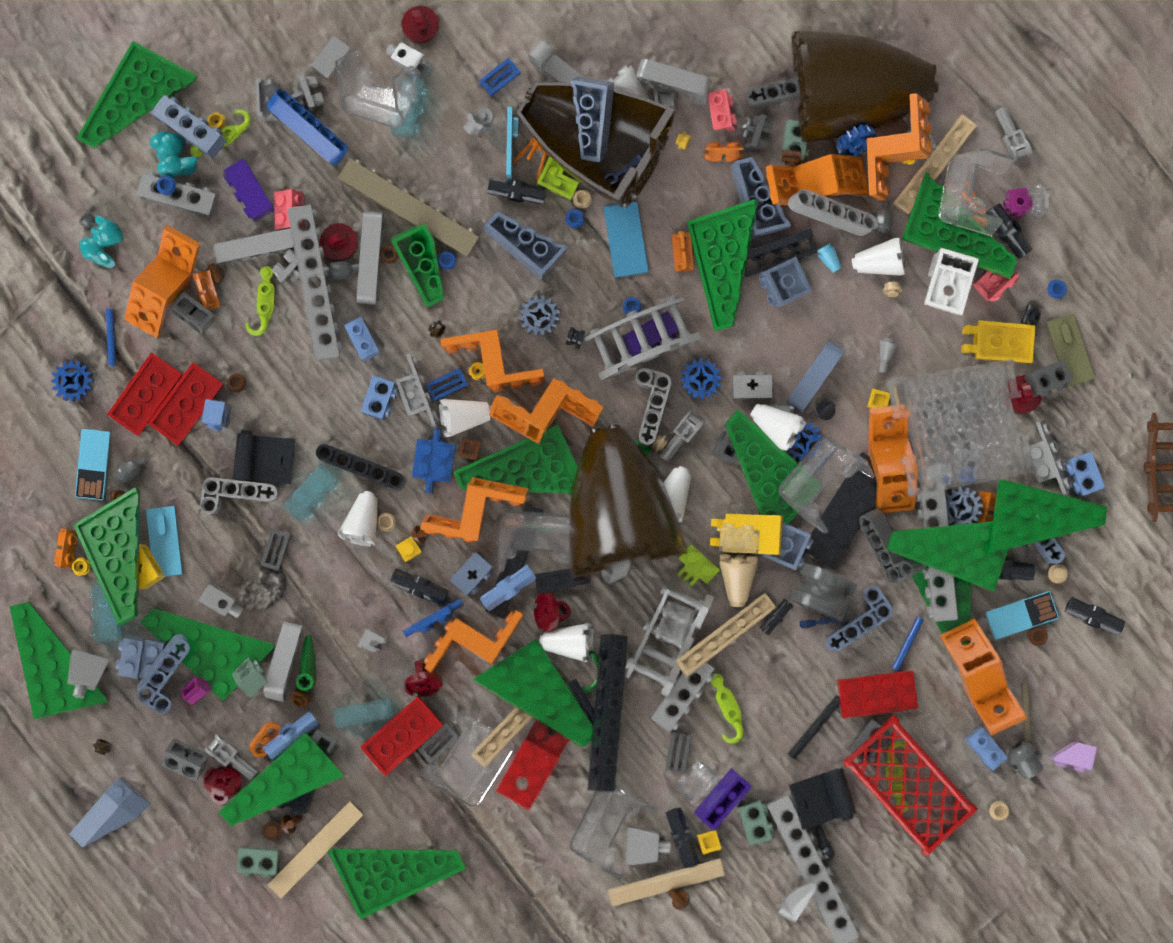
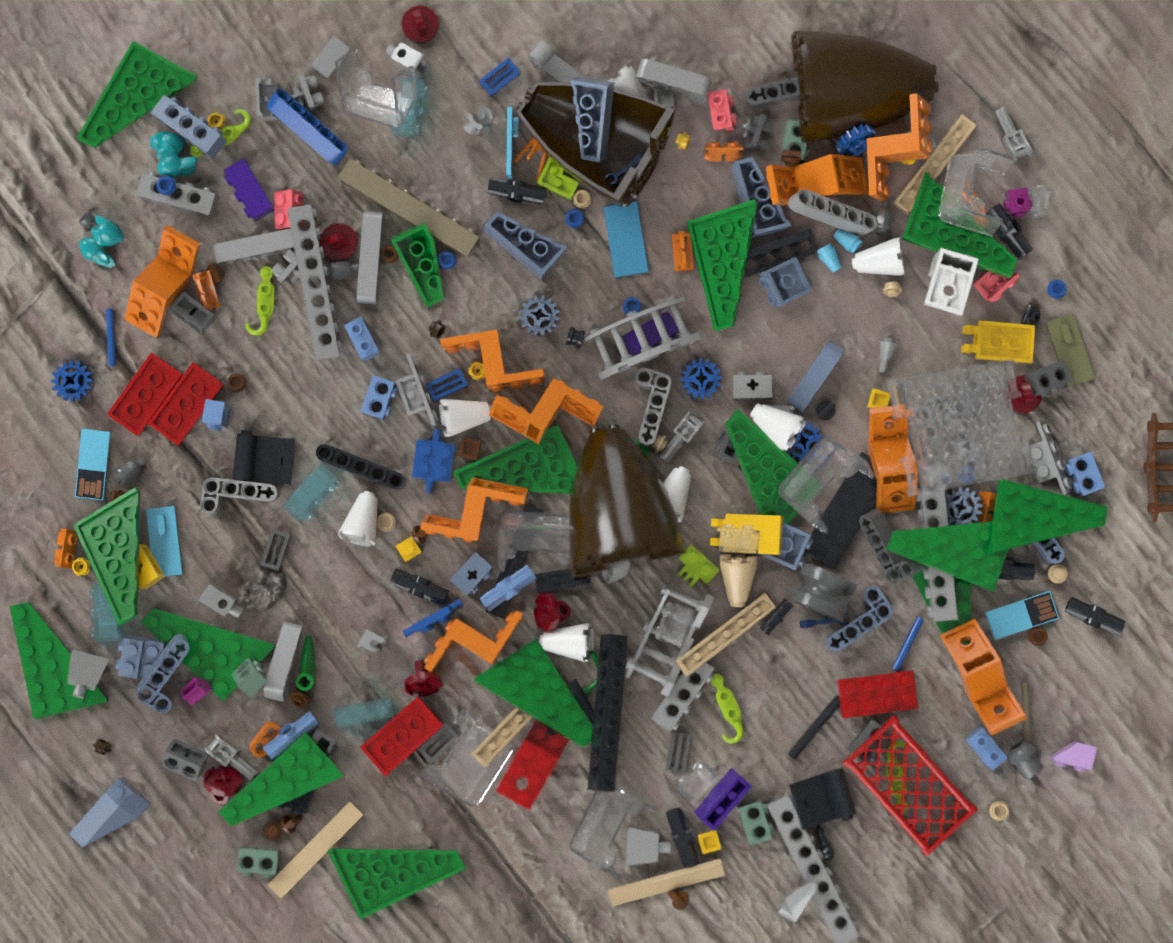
(848, 240): none -> medium azure cone

